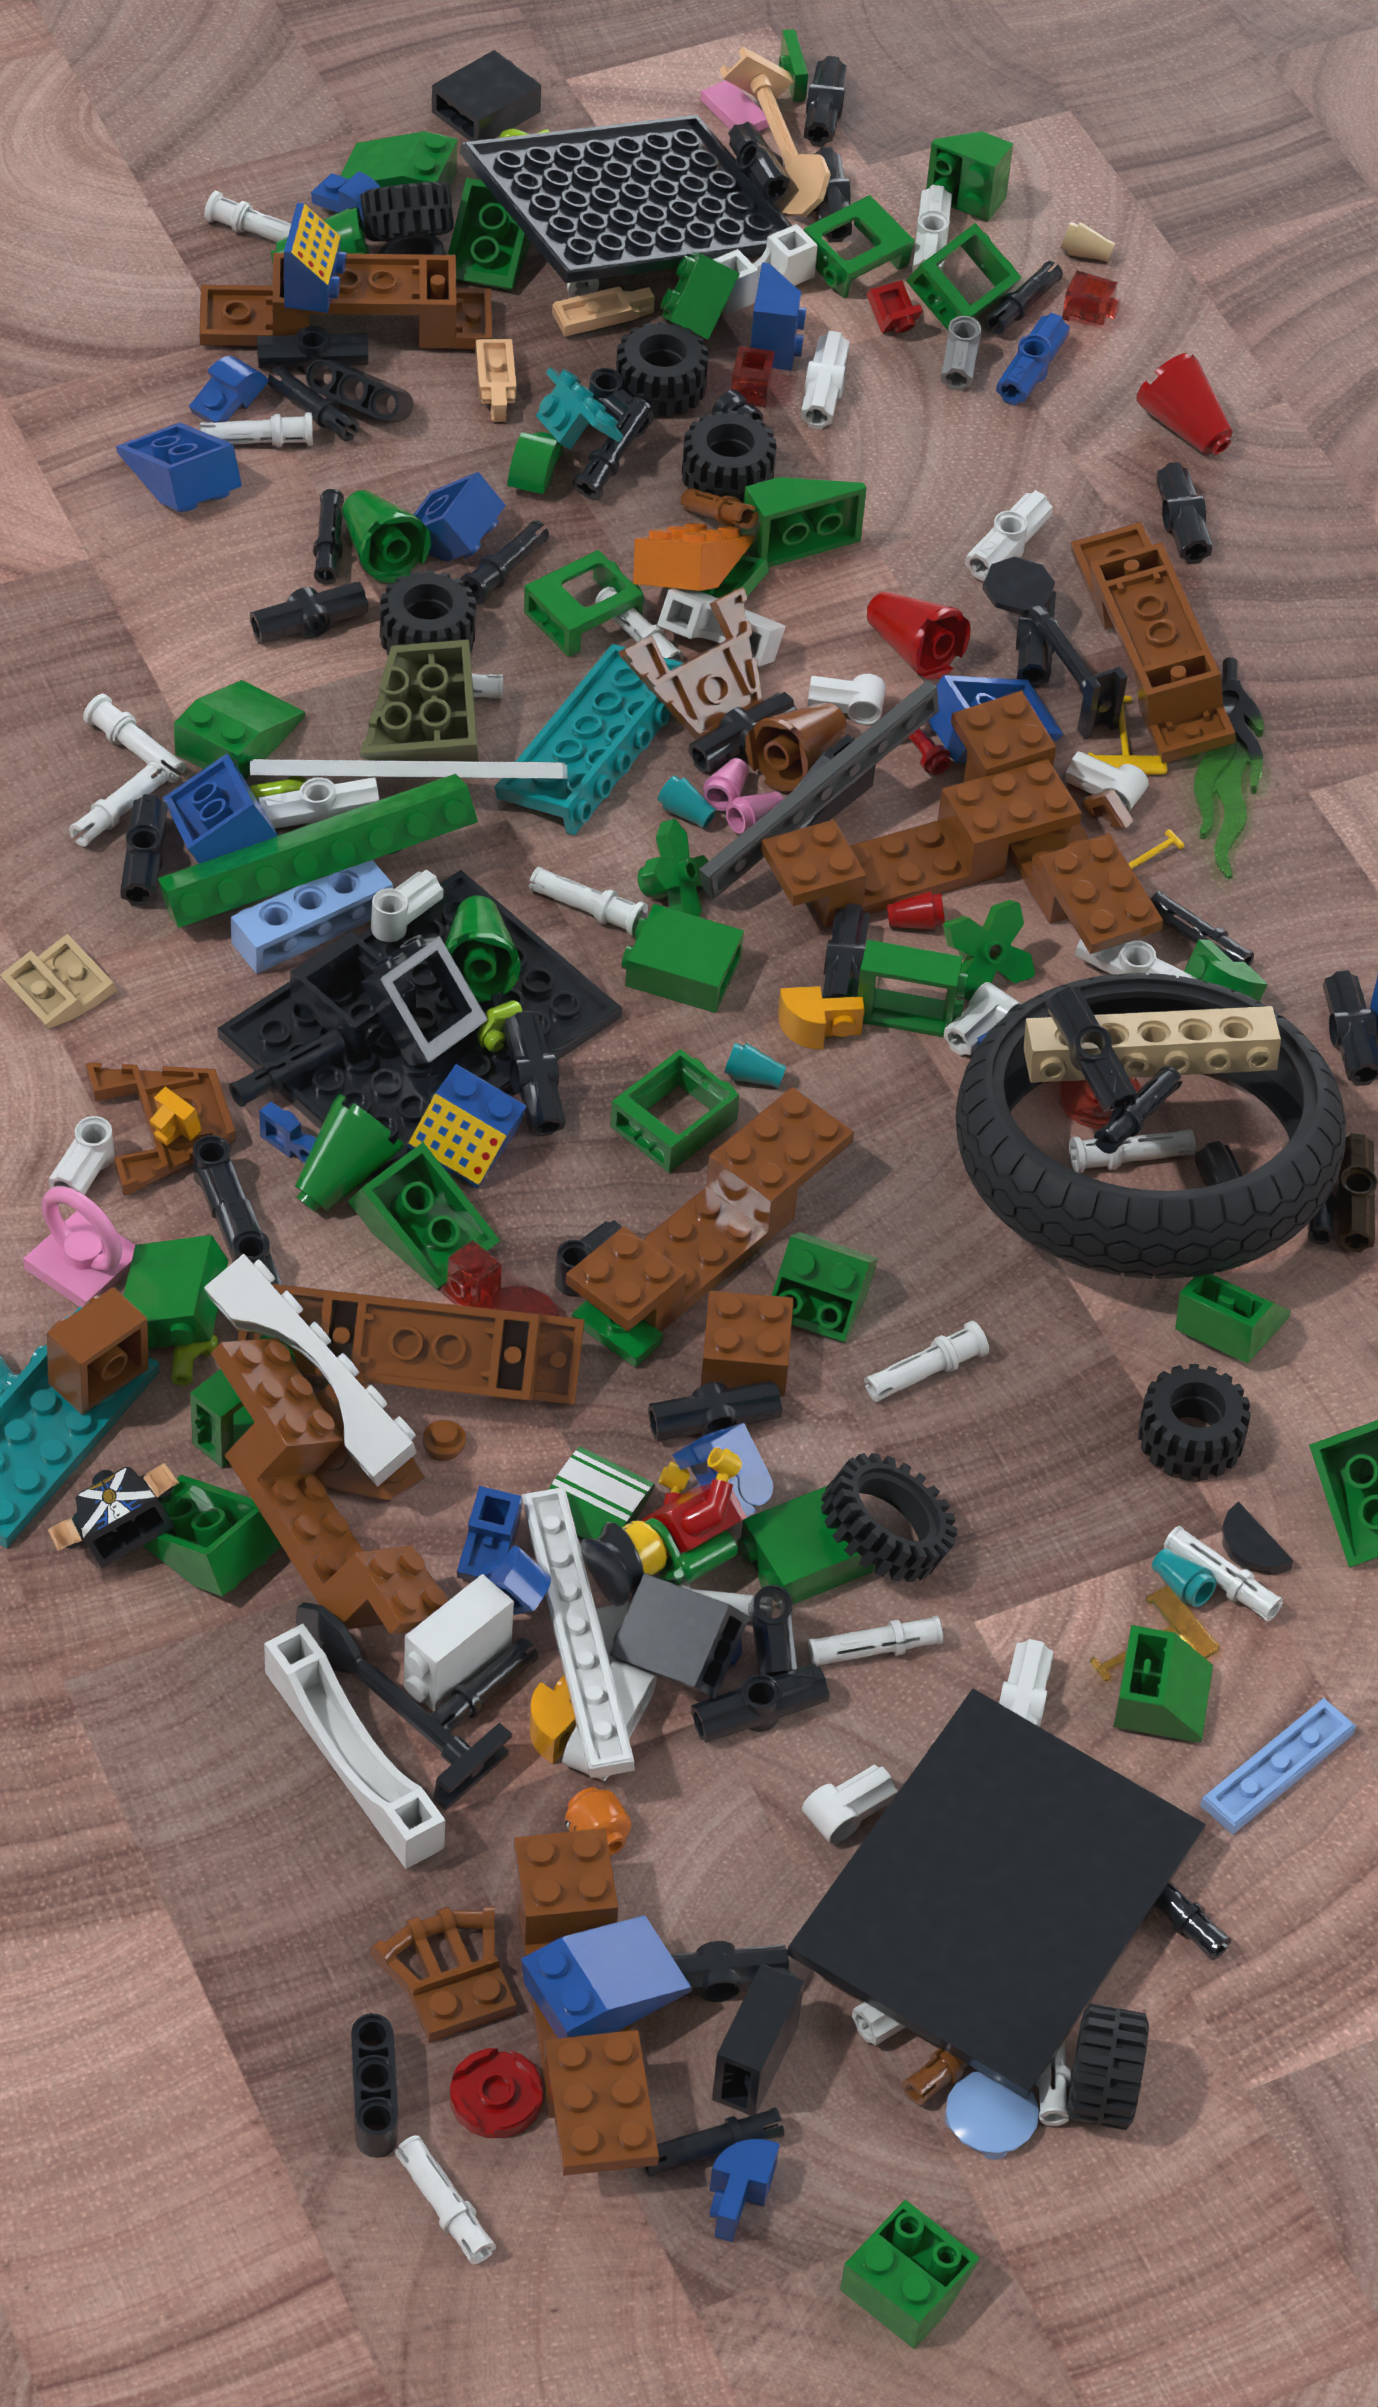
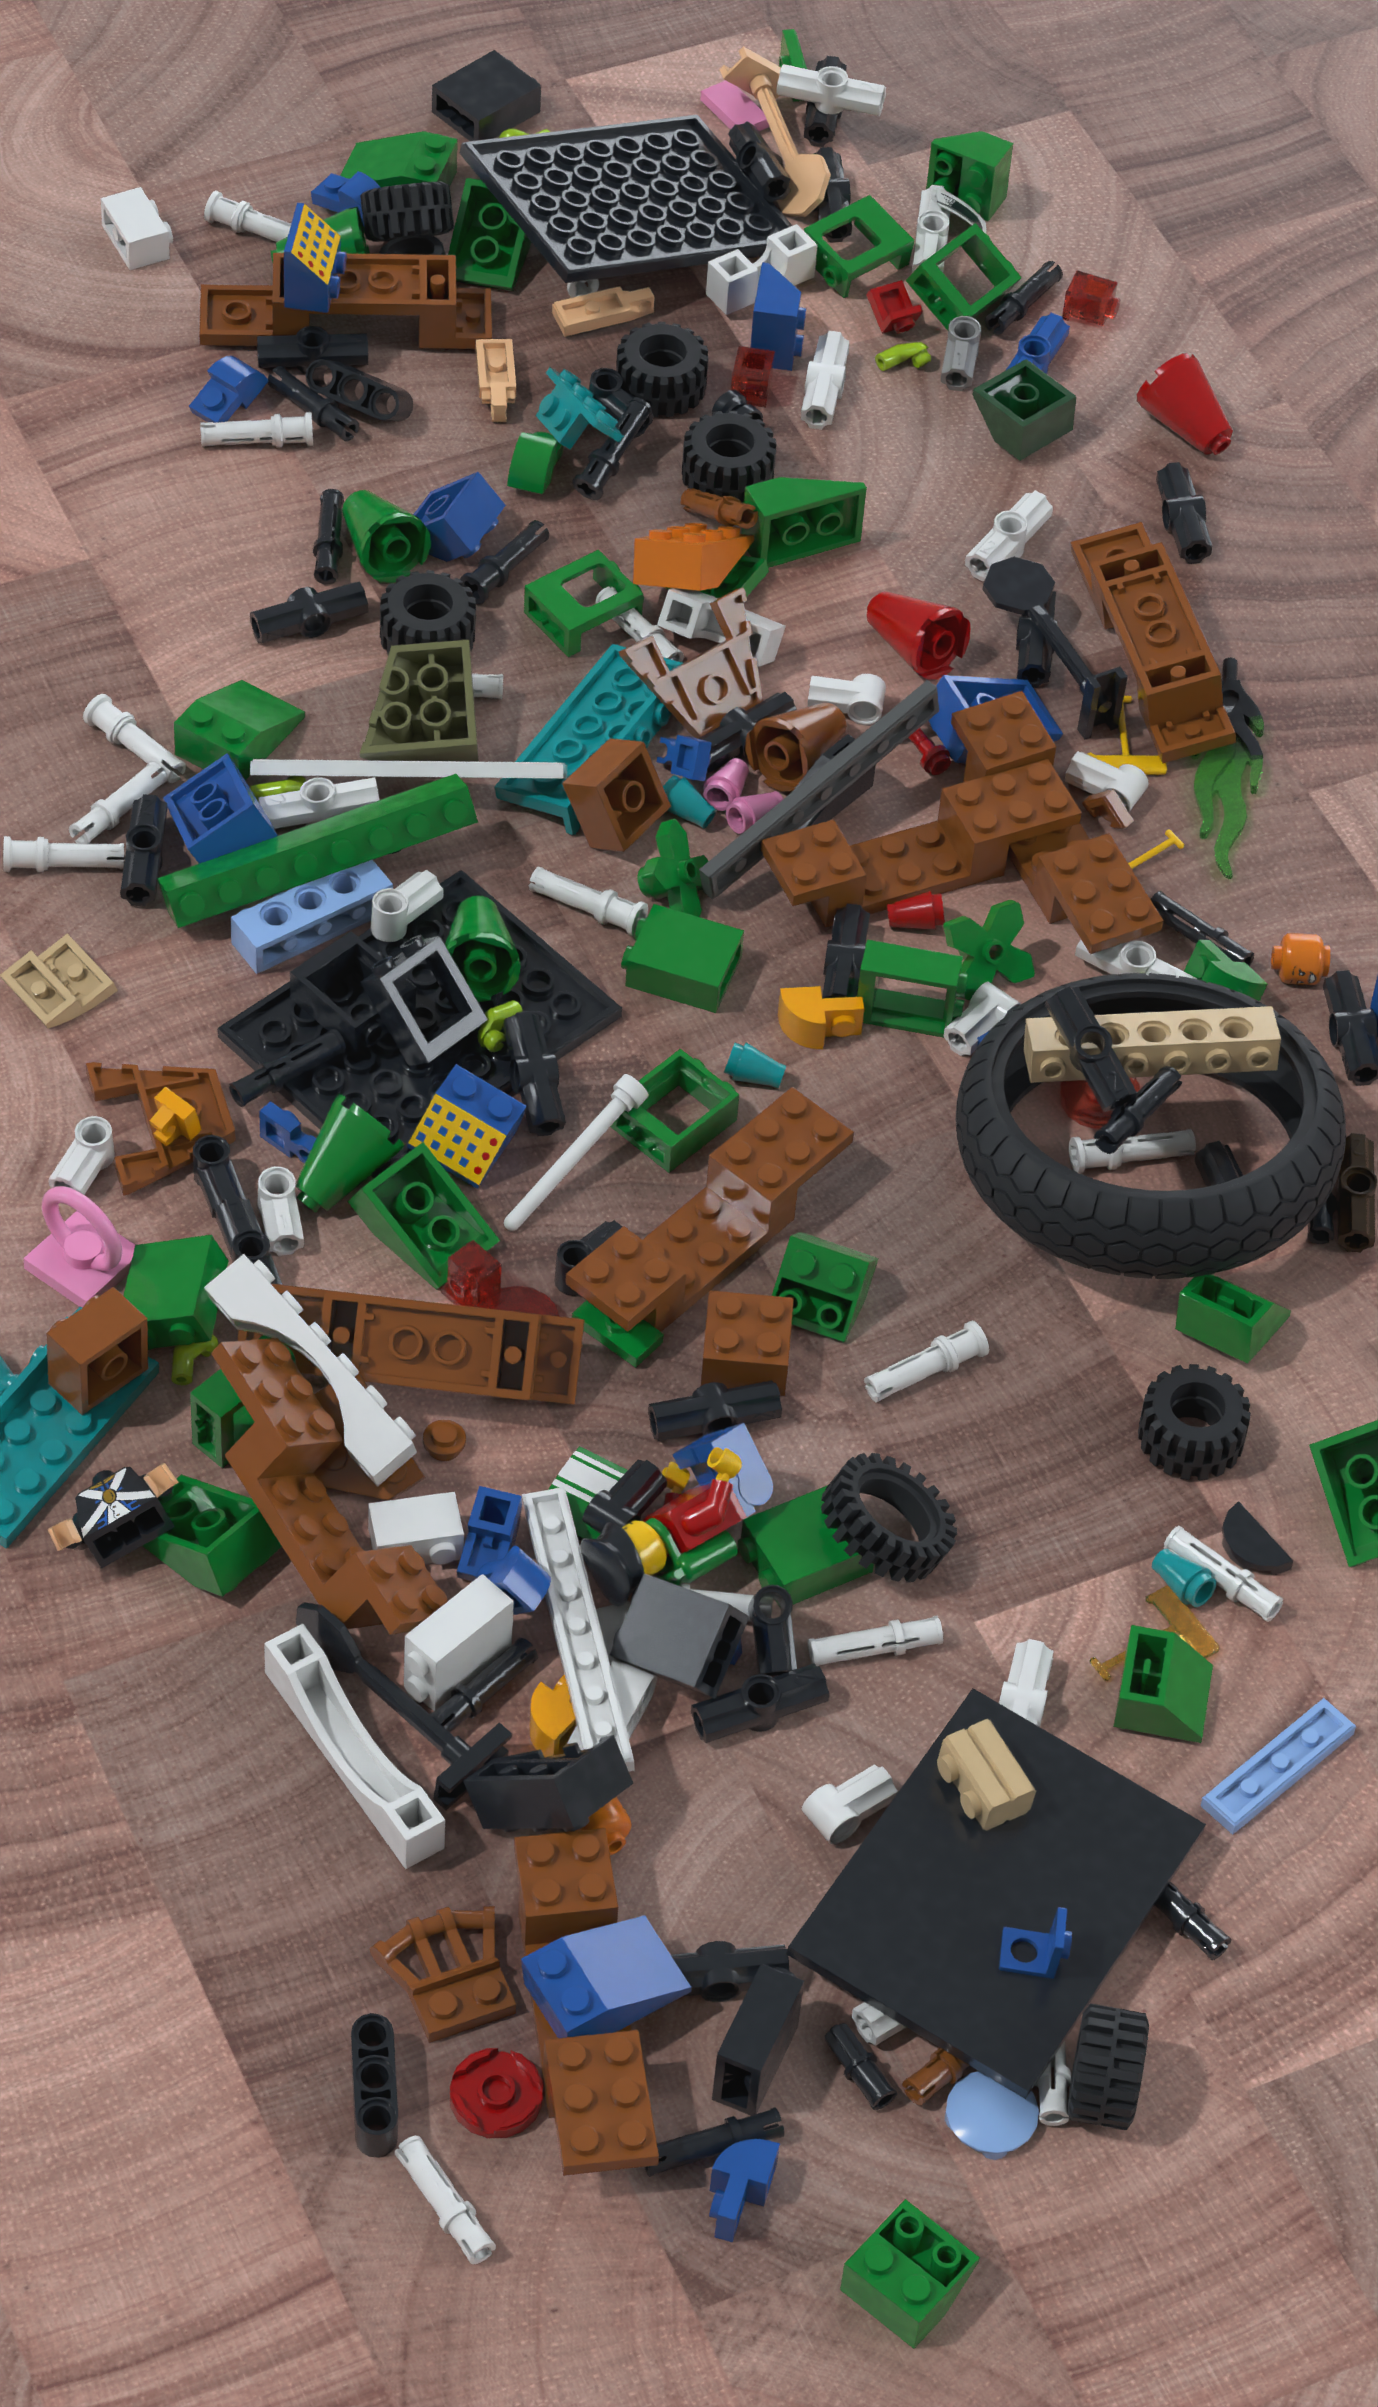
(41, 854): none -> white pin
(136, 228): none -> white brick
(183, 465): blue slope -> none
(280, 1210): none -> white piece
(425, 1522): none -> white brick
(550, 1790): none -> black wedge
(616, 794): none -> dark orange brick
(626, 1095): none -> white piece
(627, 1498): none -> black piece
(687, 756): none -> blue plate
(699, 293): green slope -> none
(831, 90): none -> white piece
(860, 2066): none -> black axle
(901, 352): none -> lime arm
(959, 208): none -> sticker
(985, 1774): none -> tan brick
(1025, 409): none -> dark green slope
(1049, 1948): none -> blue bracket
(1086, 243): tan cone -> none
(1301, 959): none -> orange head

